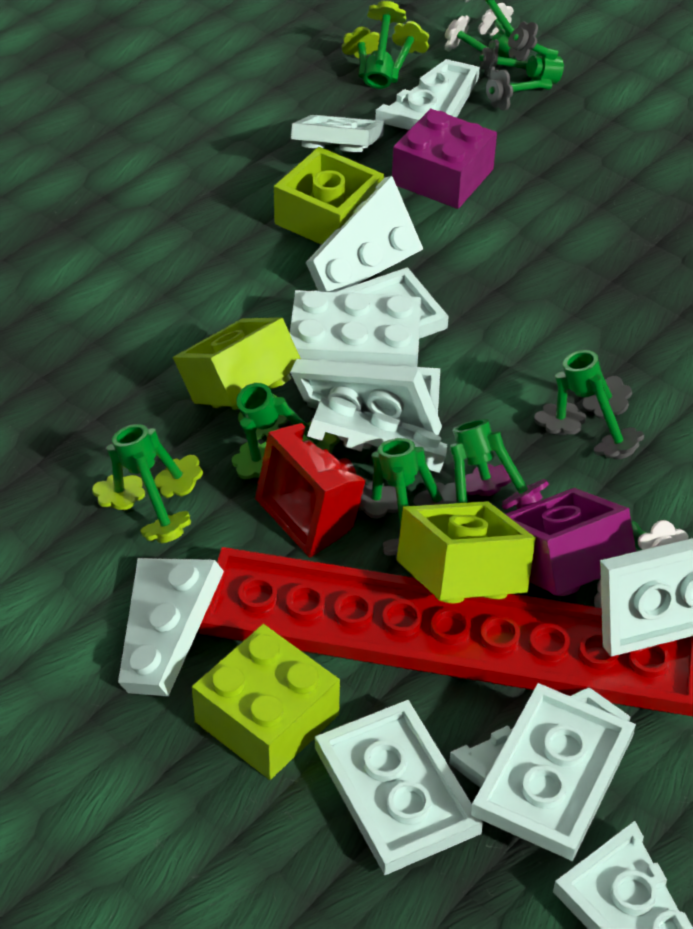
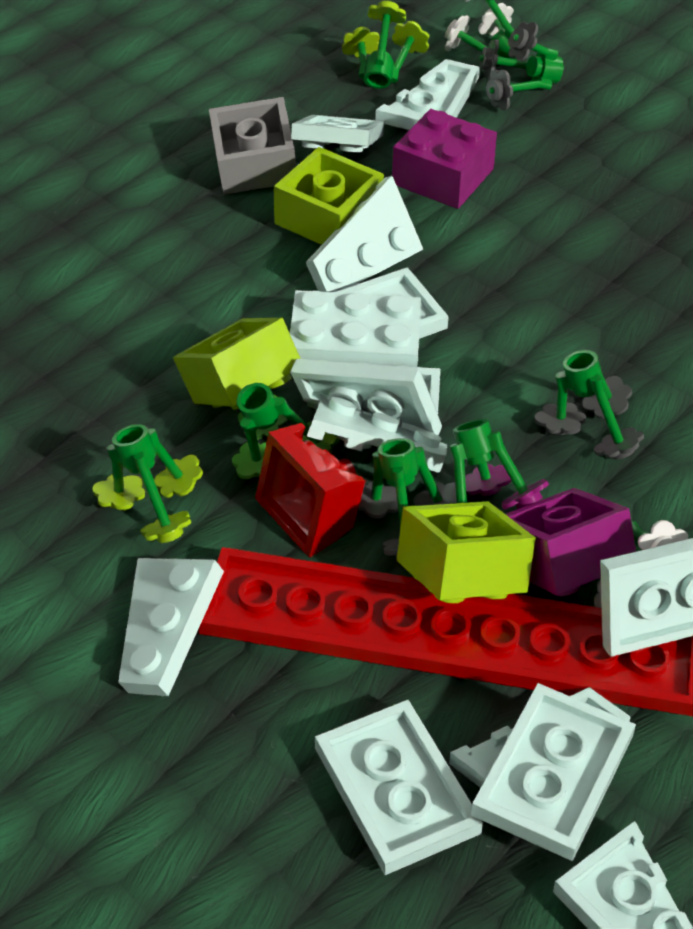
(252, 144): none -> light grey brick
(266, 701): lime brick -> none

